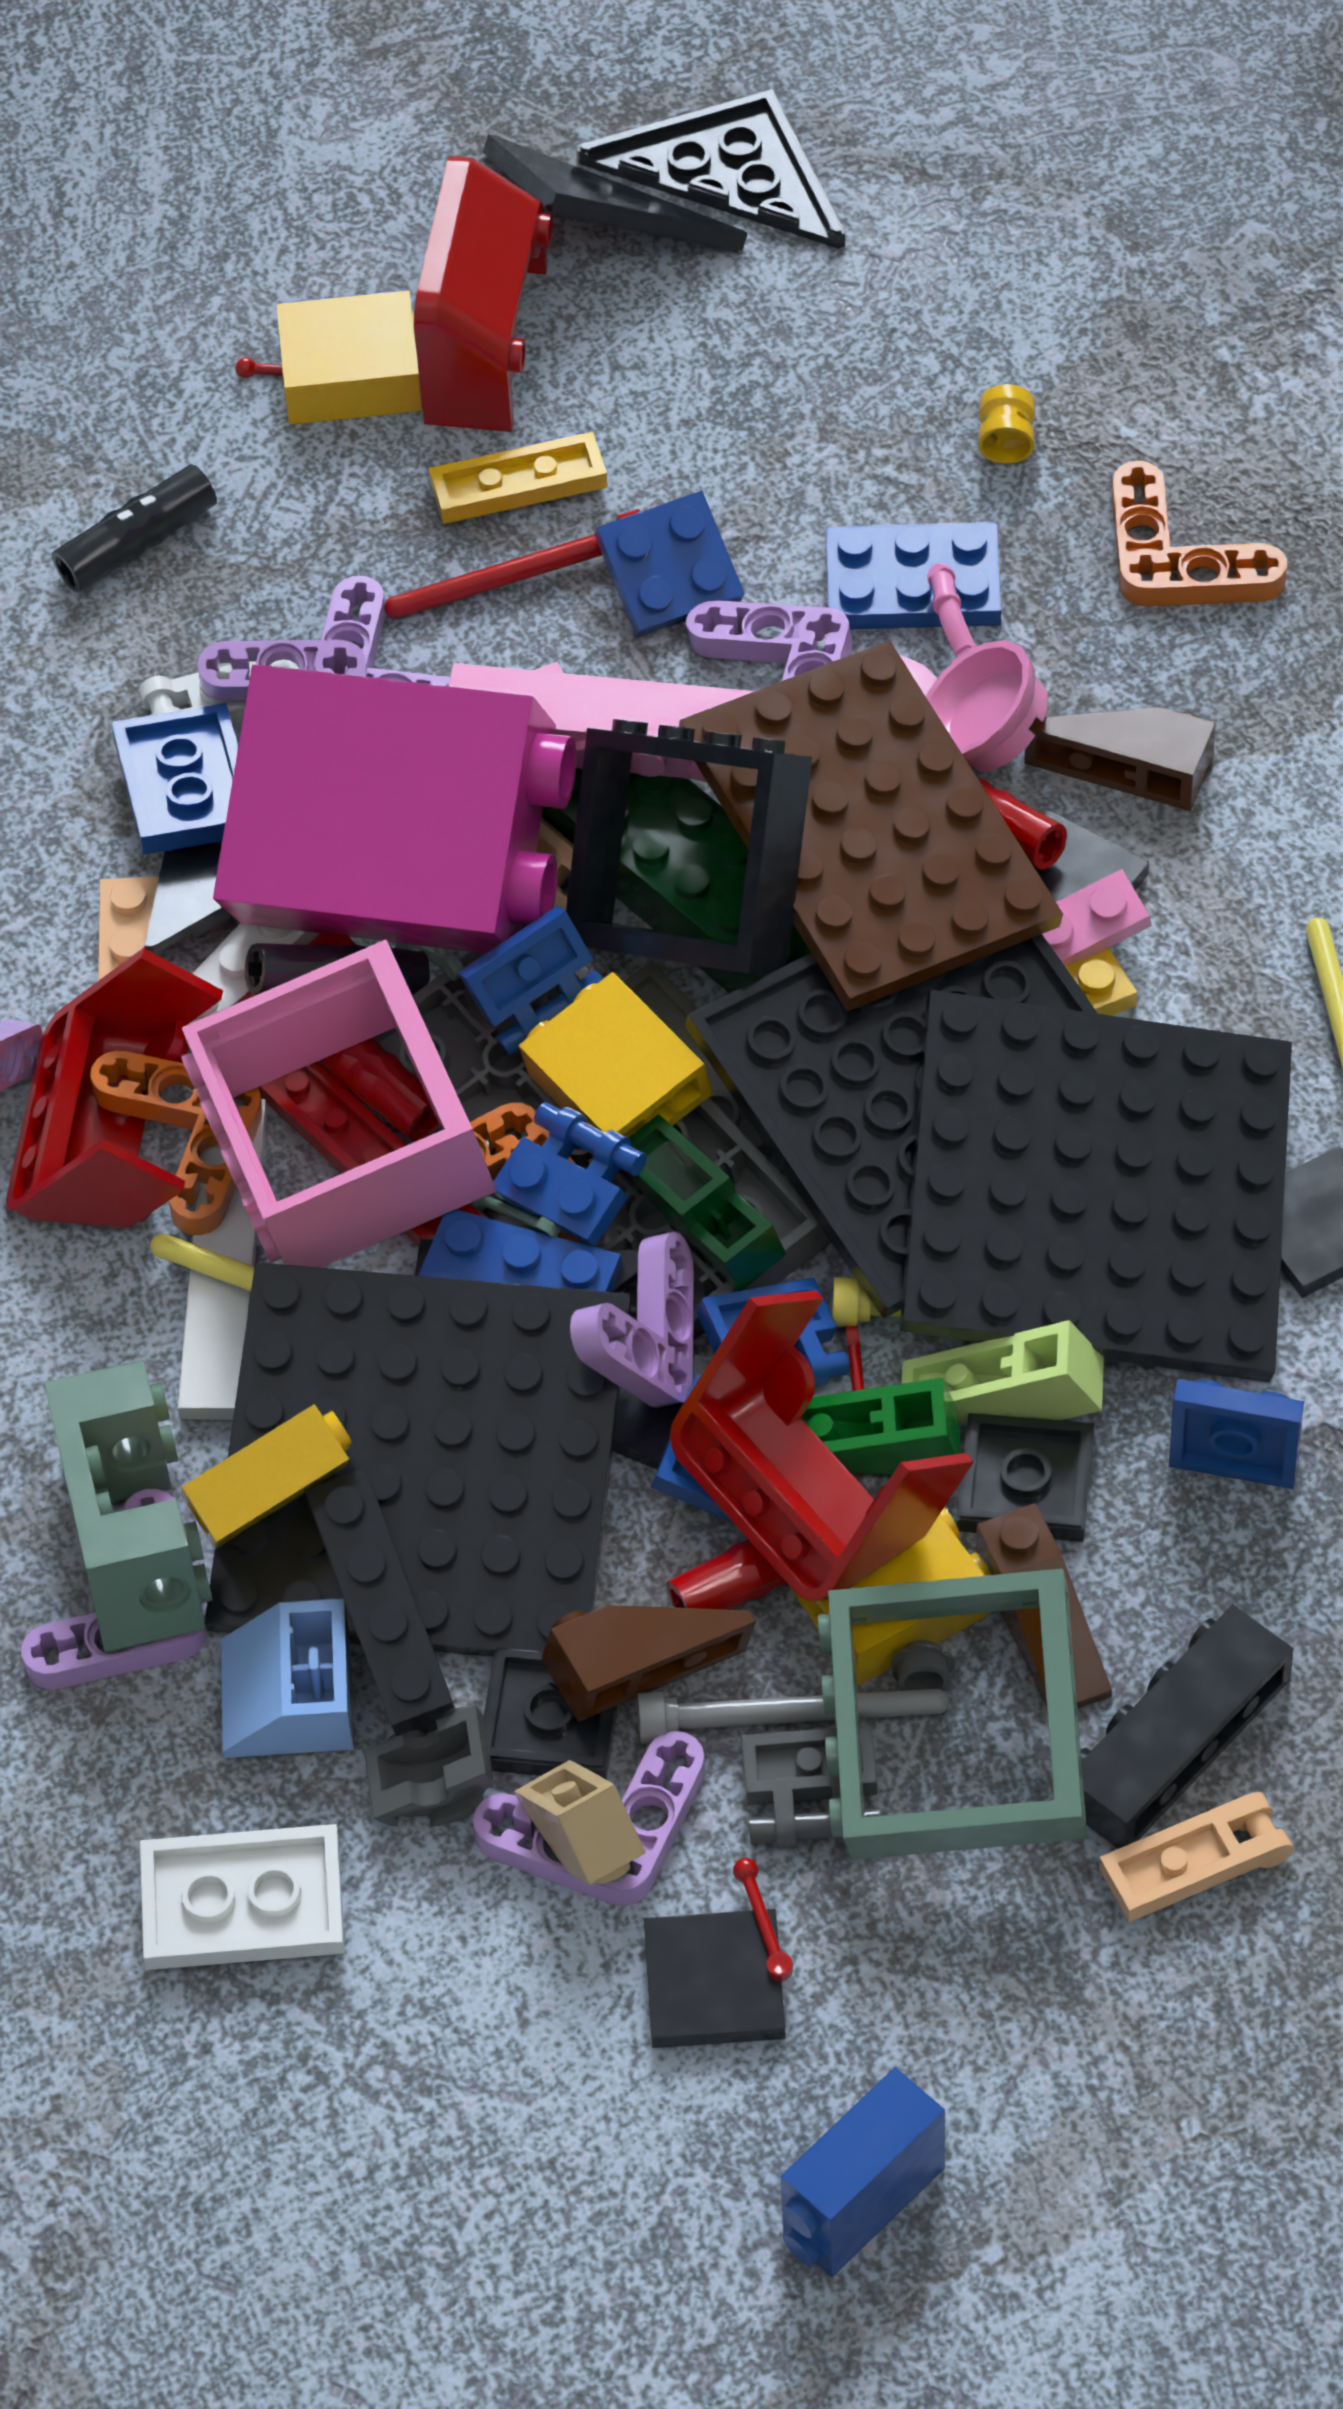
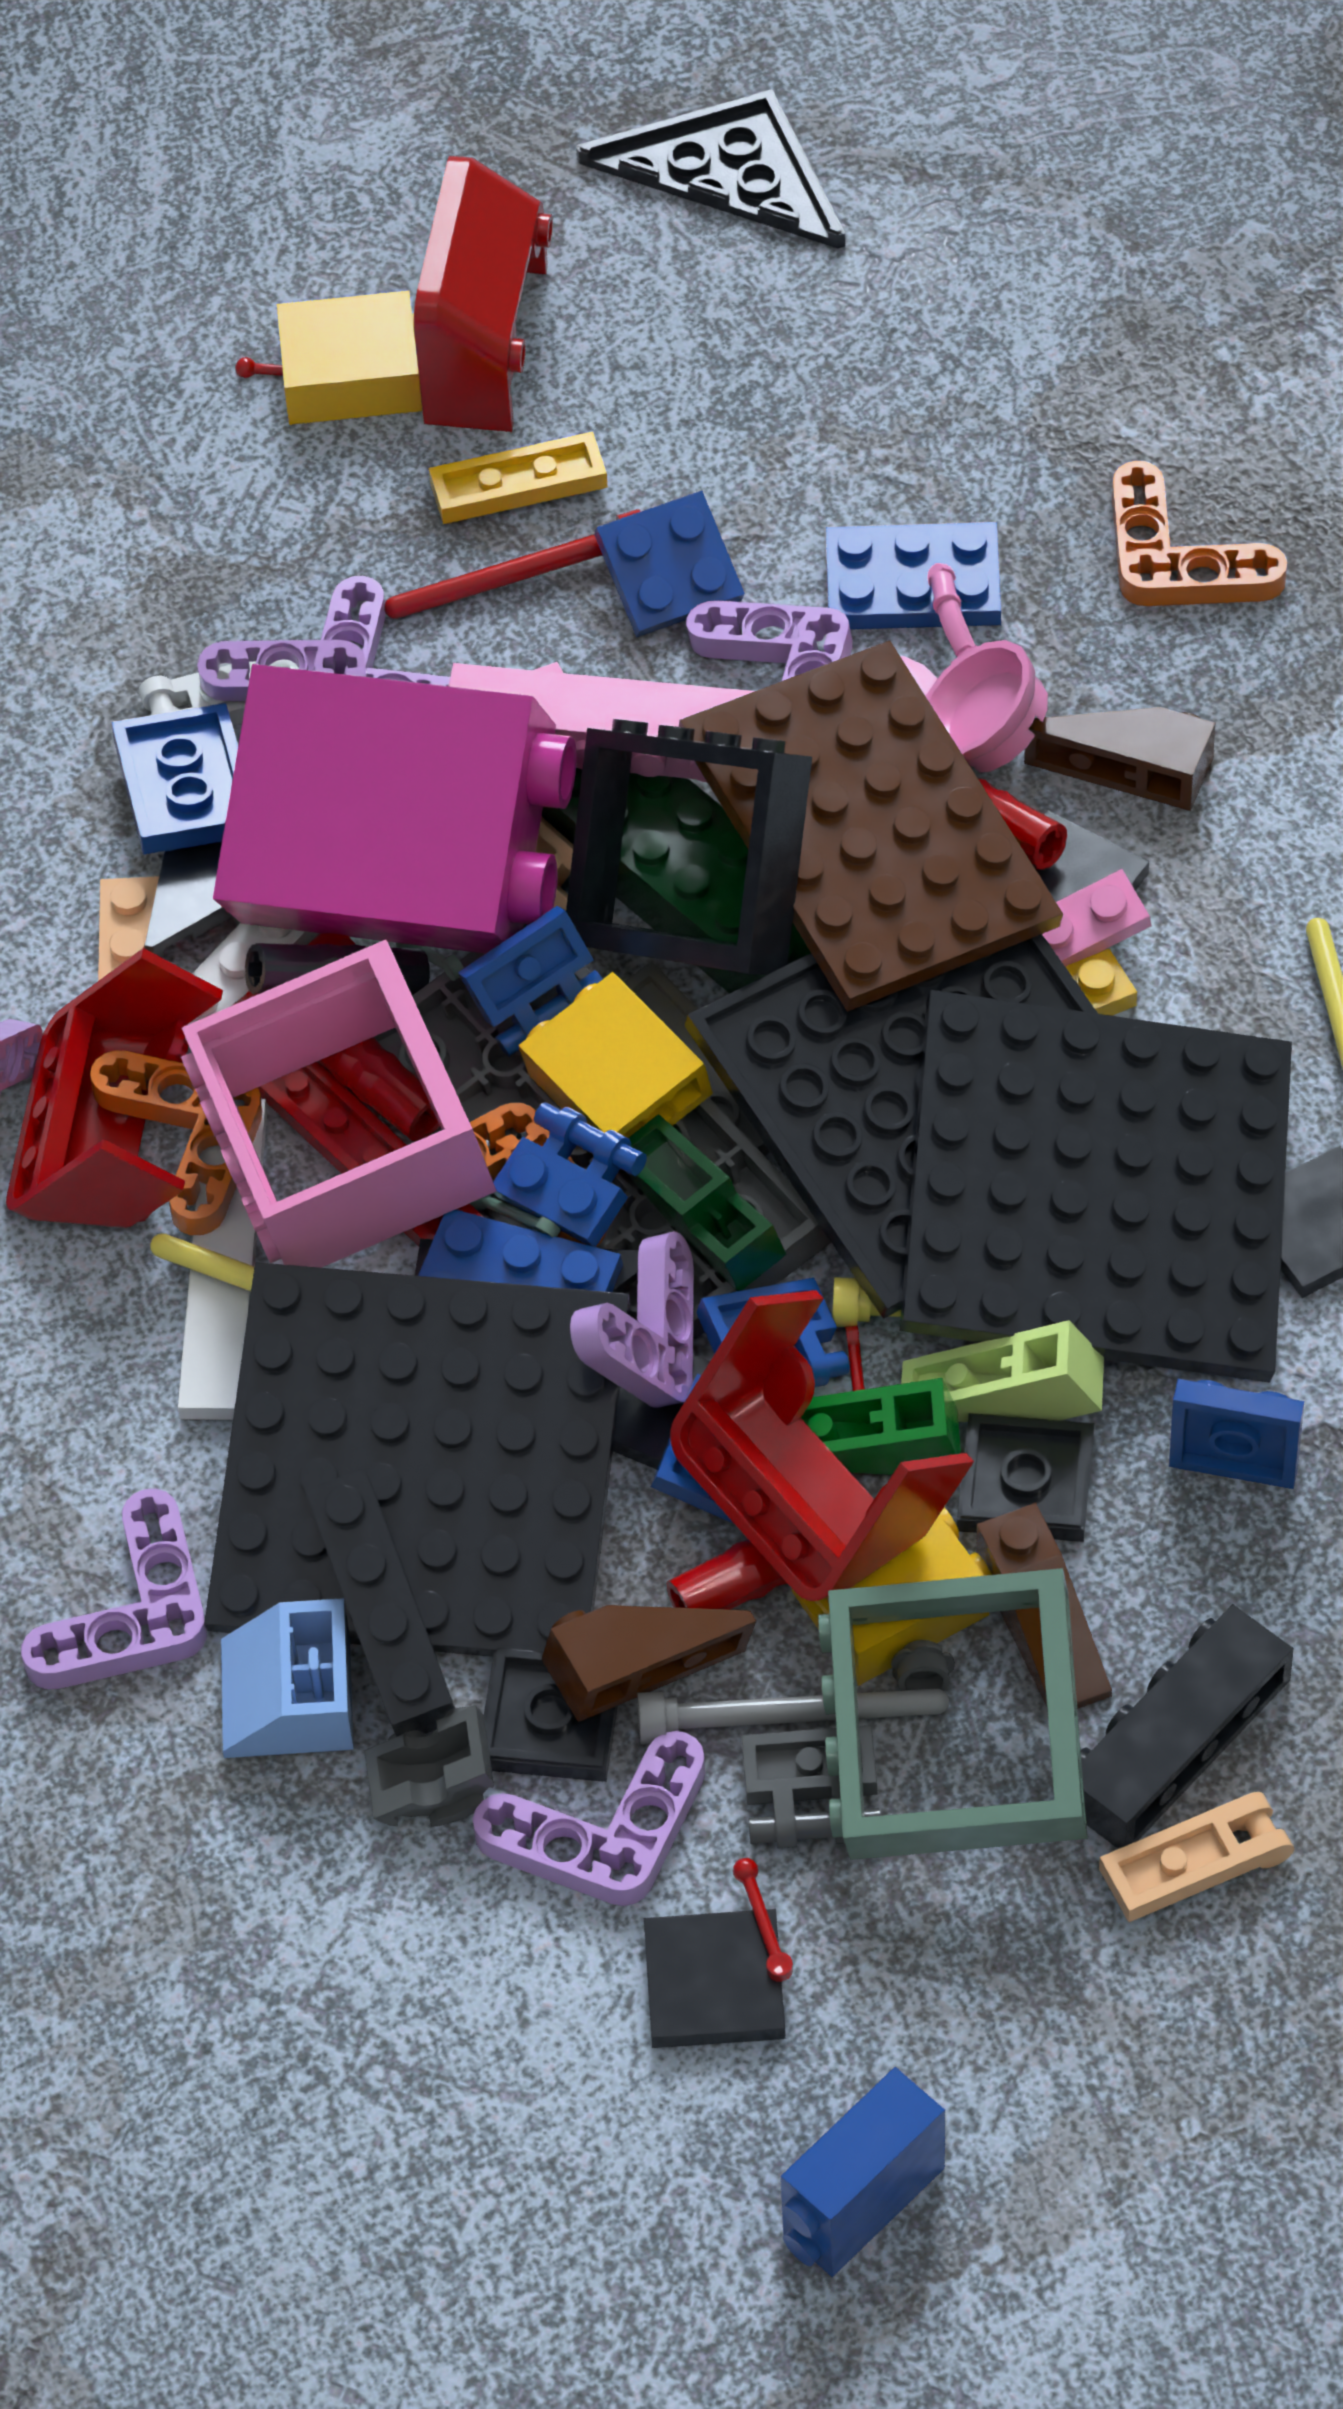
(134, 528): black axle -> none
(141, 1555): sand green plate -> none
(241, 1897): white plate -> none
(267, 1474): yellow brick -> none
(582, 1822): tan slope -> none
(596, 199): black tile -> none
(1006, 424): yellow wheel -> none

